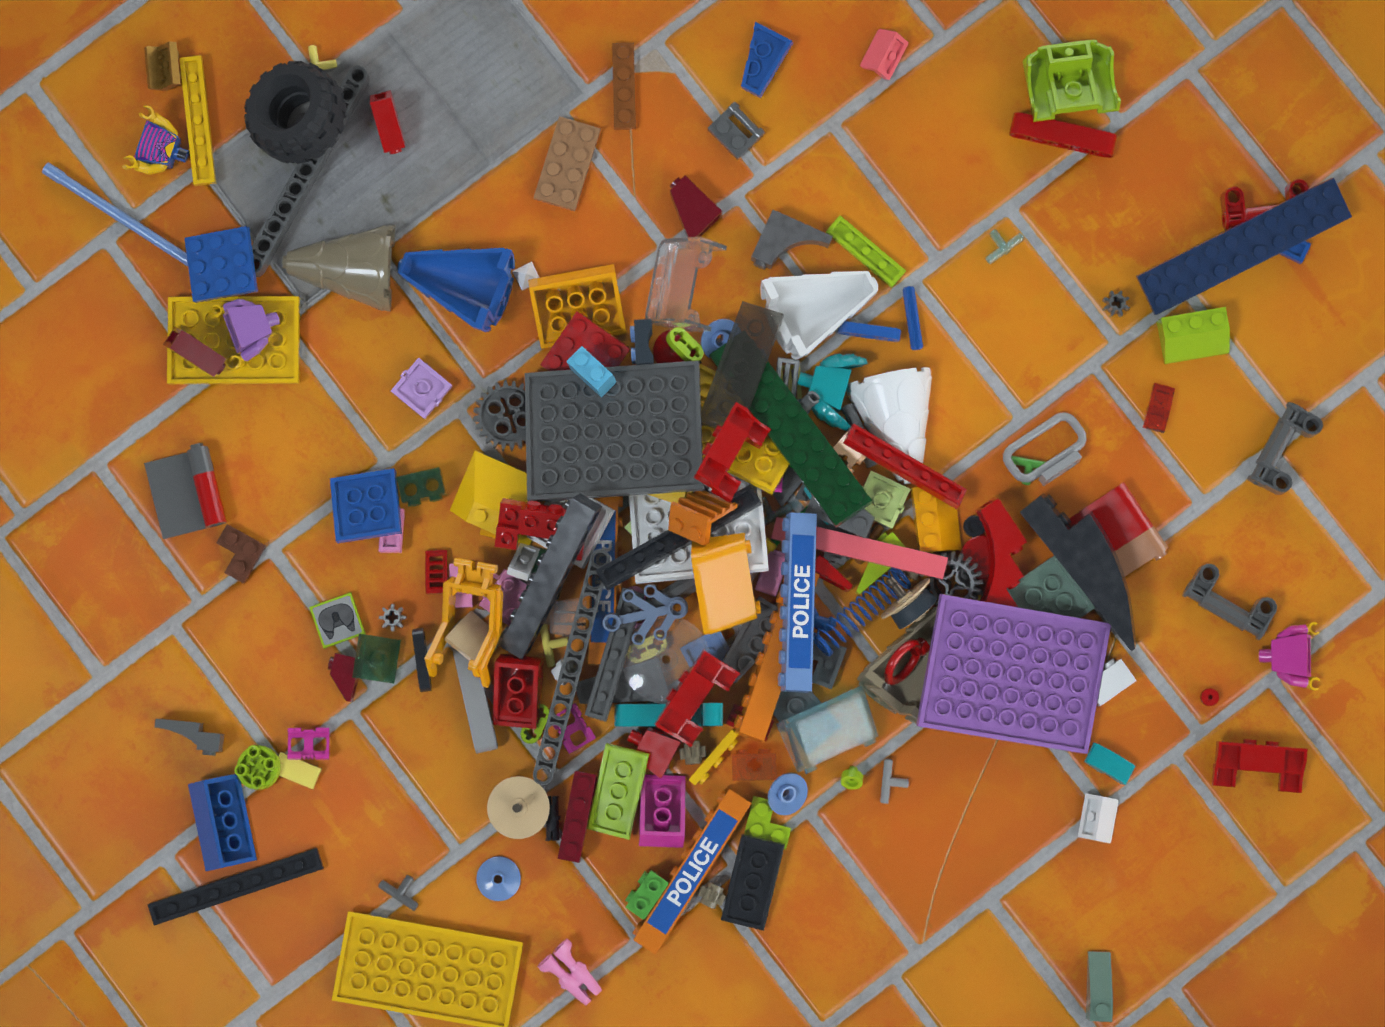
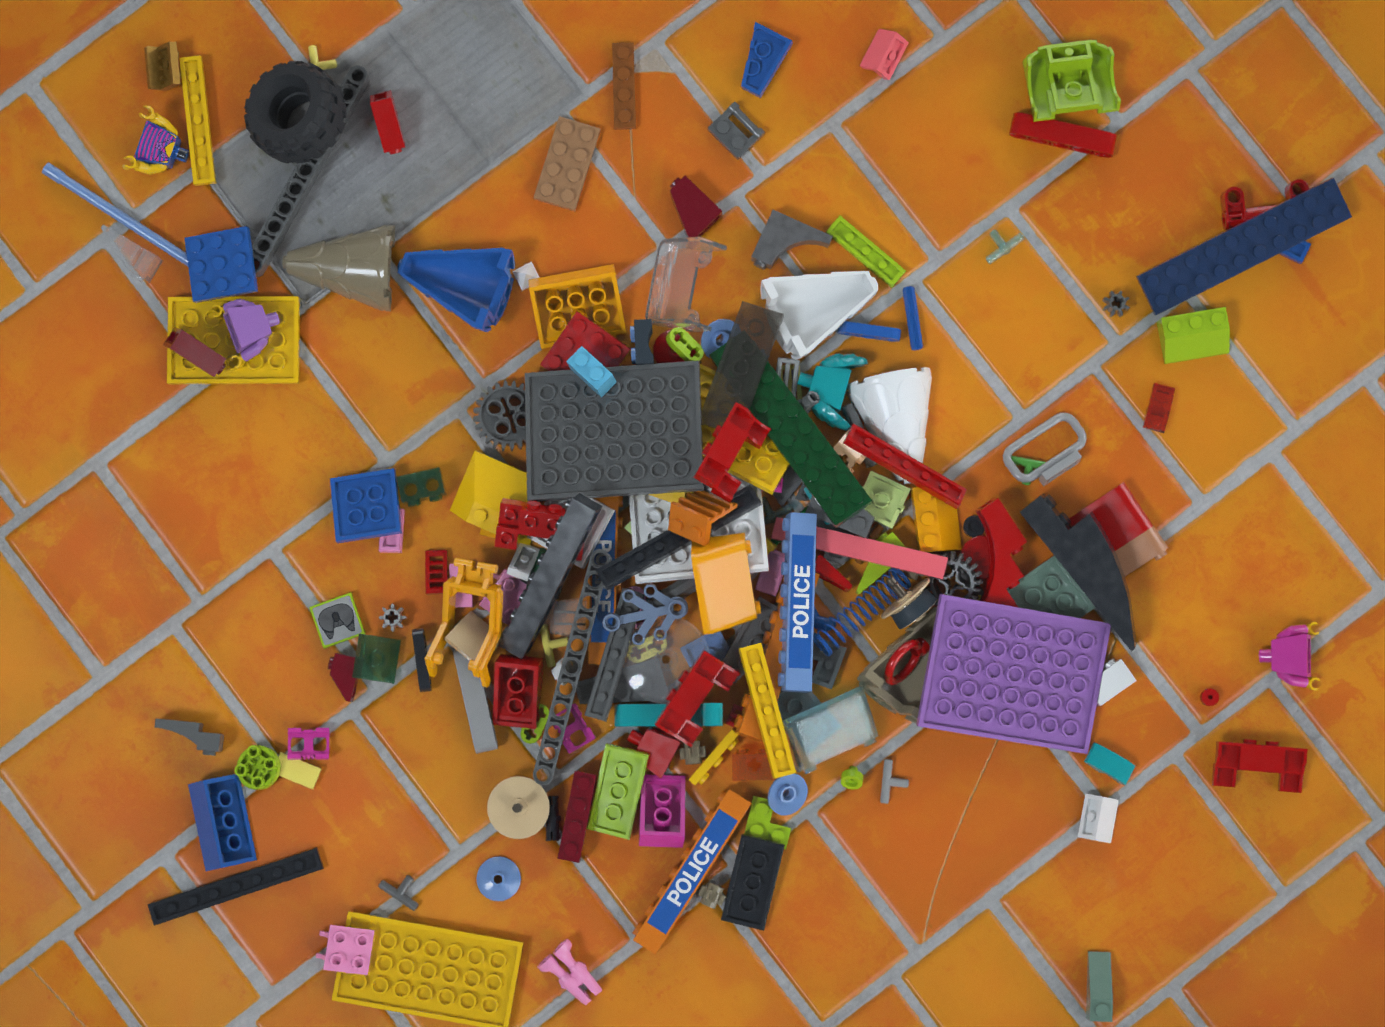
(135, 258): none -> clear slope
(185, 492): dark grey door -> none
(246, 552): copper plate -> none
(347, 949): none -> bright pink plate
(421, 388): lavender plate -> none
(647, 894): bright green bracket -> none
(767, 710): none -> yellow plate
(1224, 608): dark grey piece -> none
(1276, 445): dark grey piece -> none

